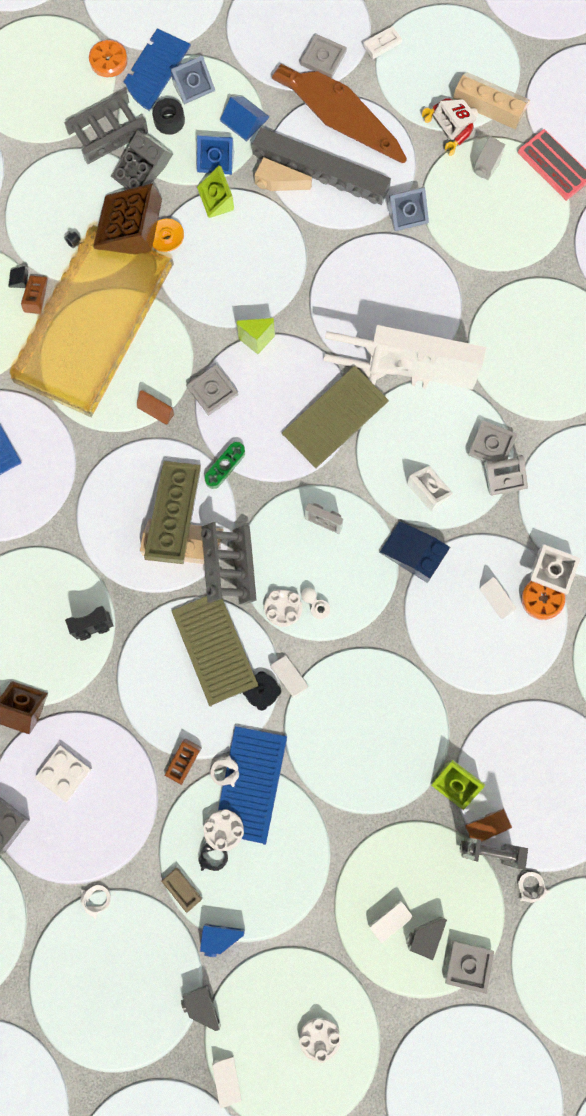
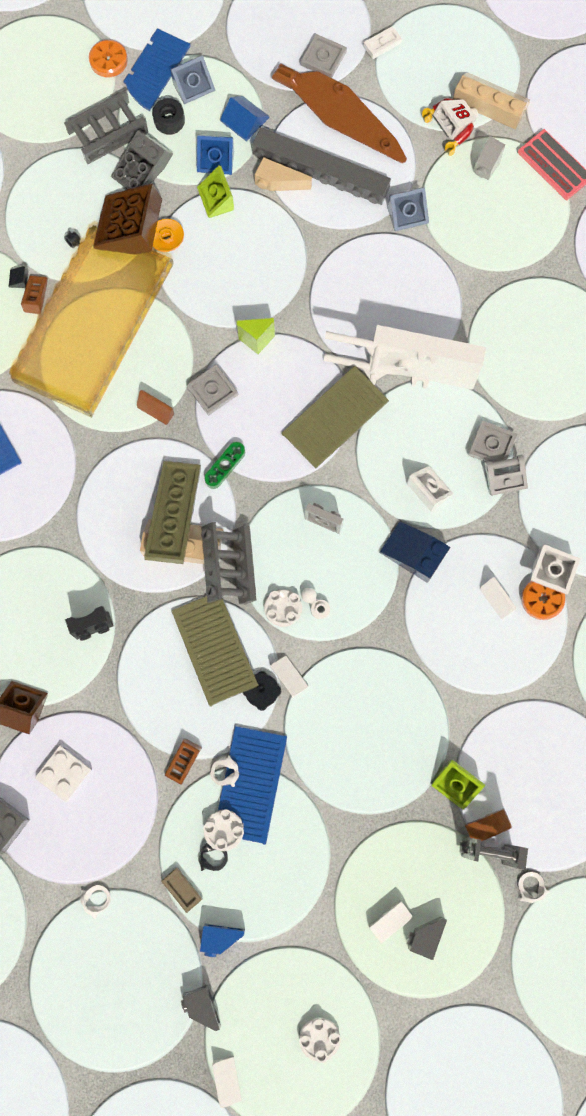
(469, 967): light grey plate -> none

